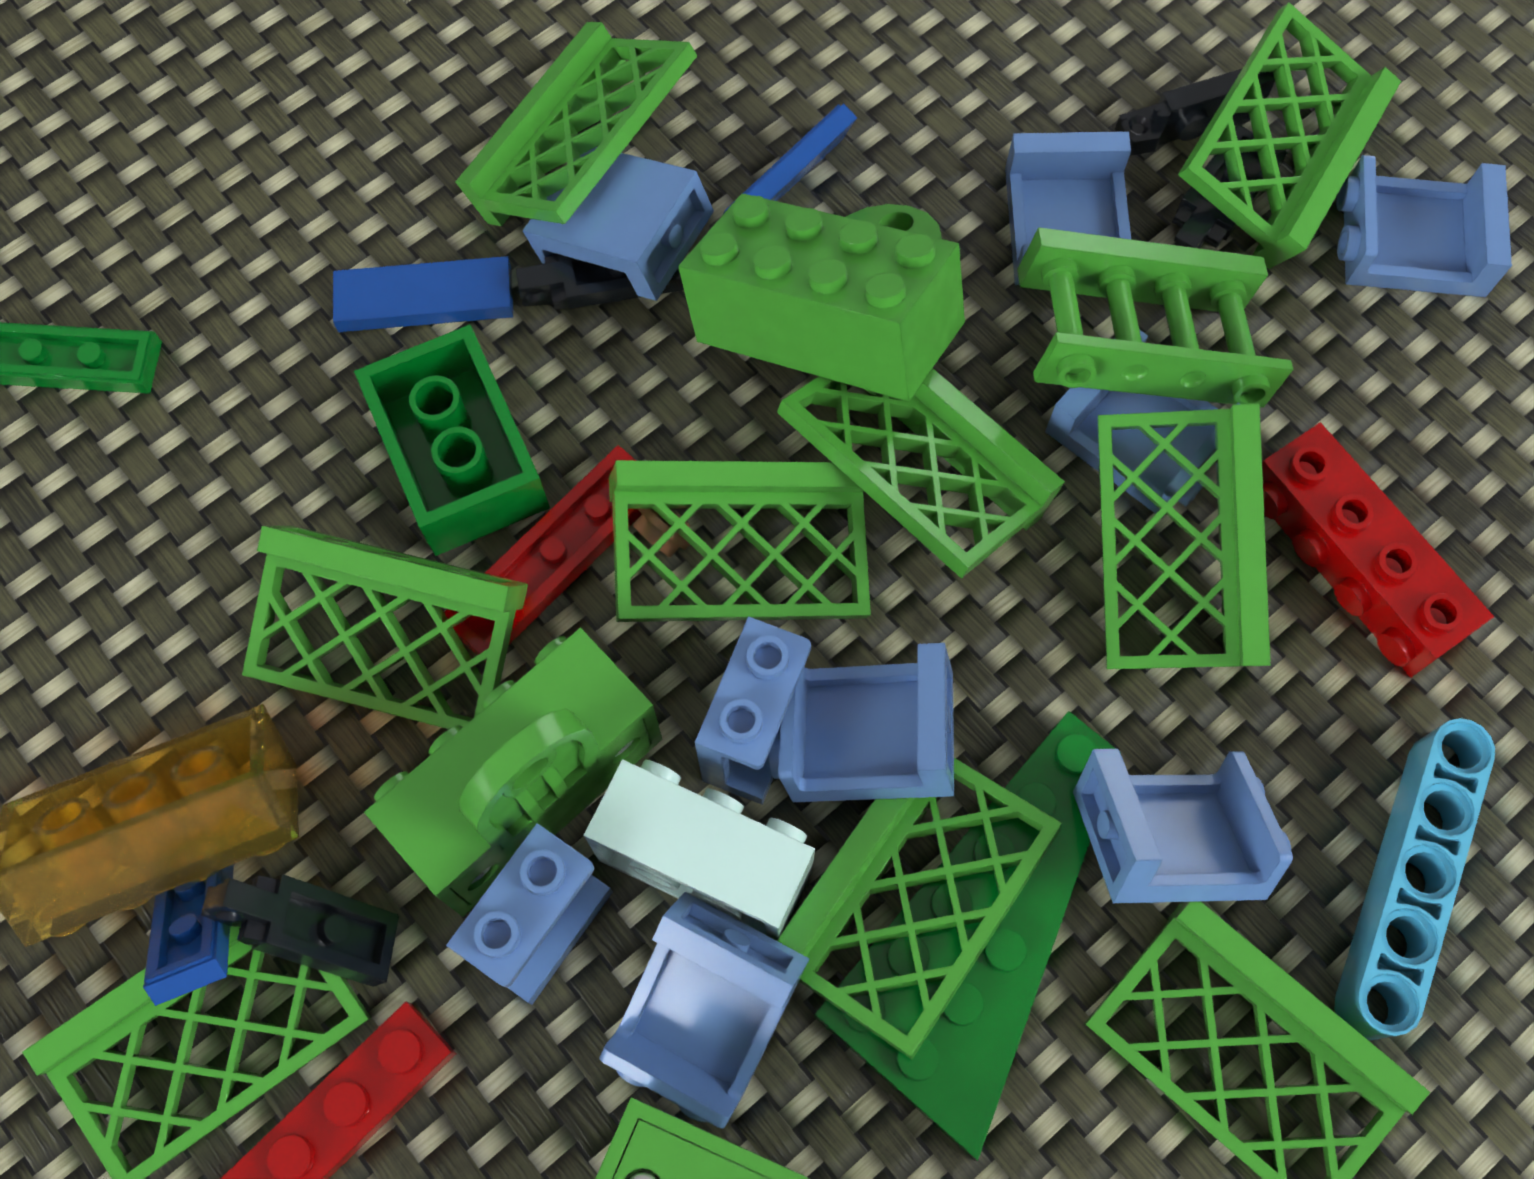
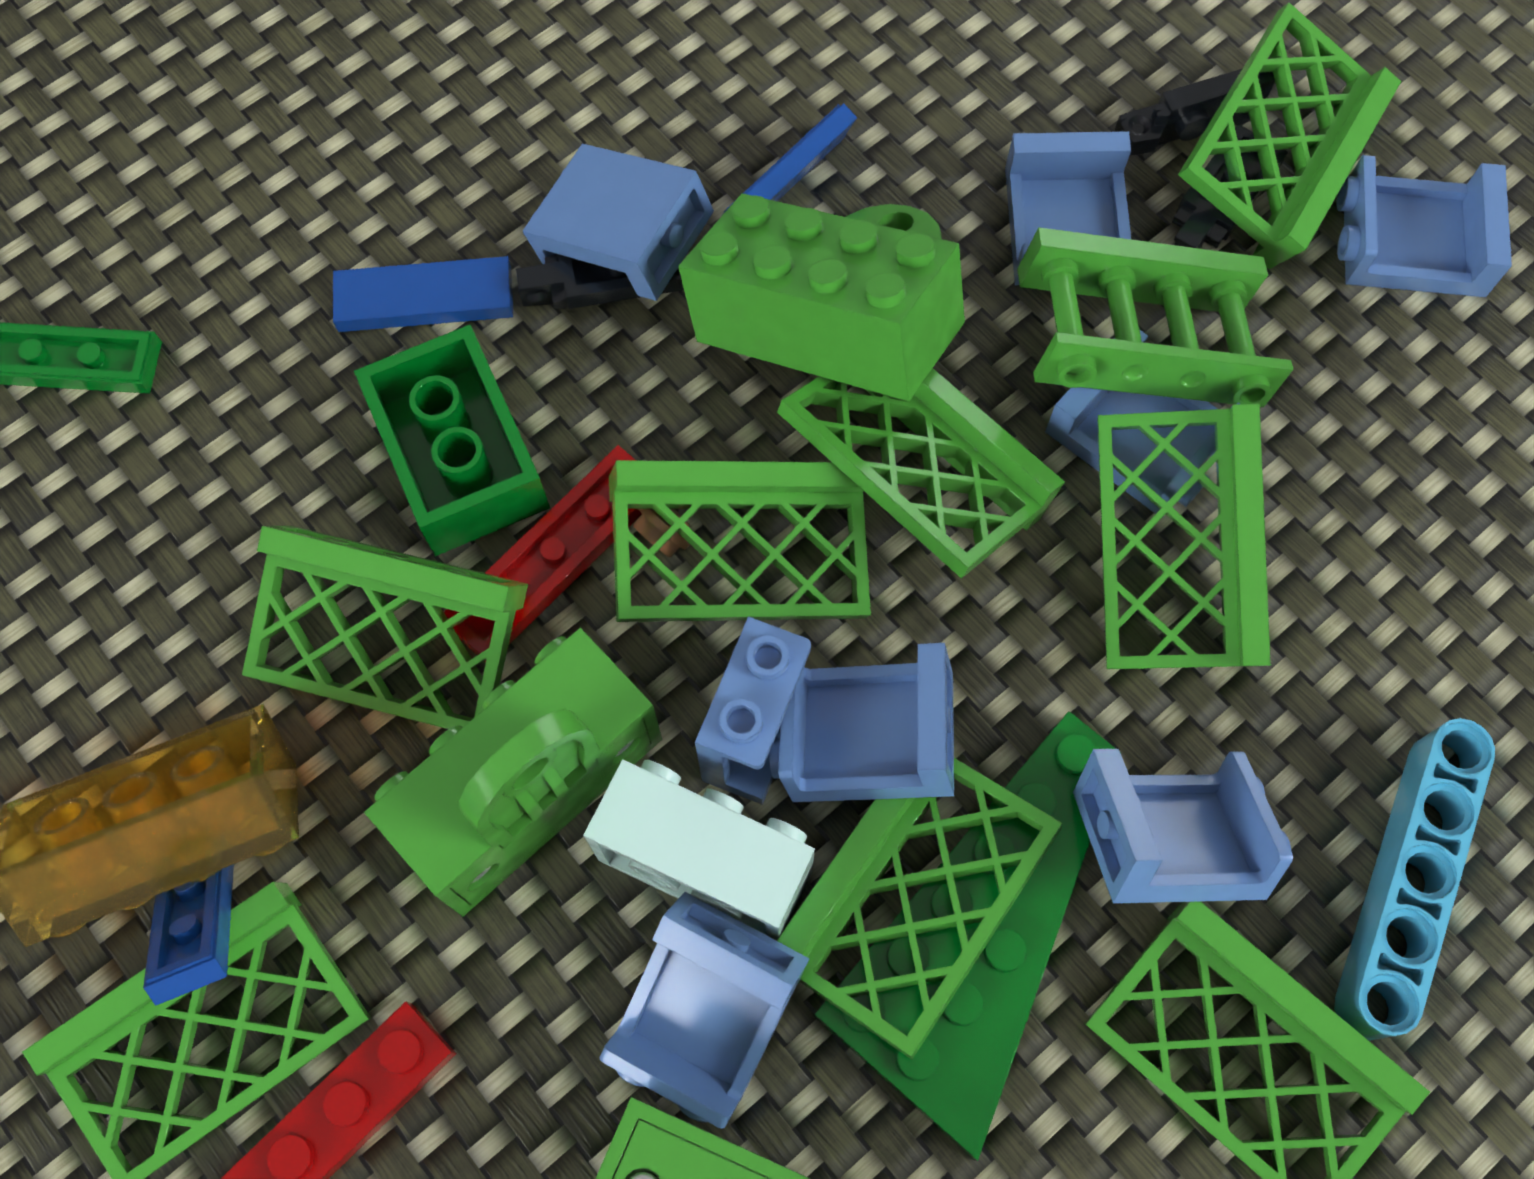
(307, 925): black hinge -> none
(531, 915): medium blue panel -> none
(545, 126): bright green fence -> none
(1368, 551): red brick -> none

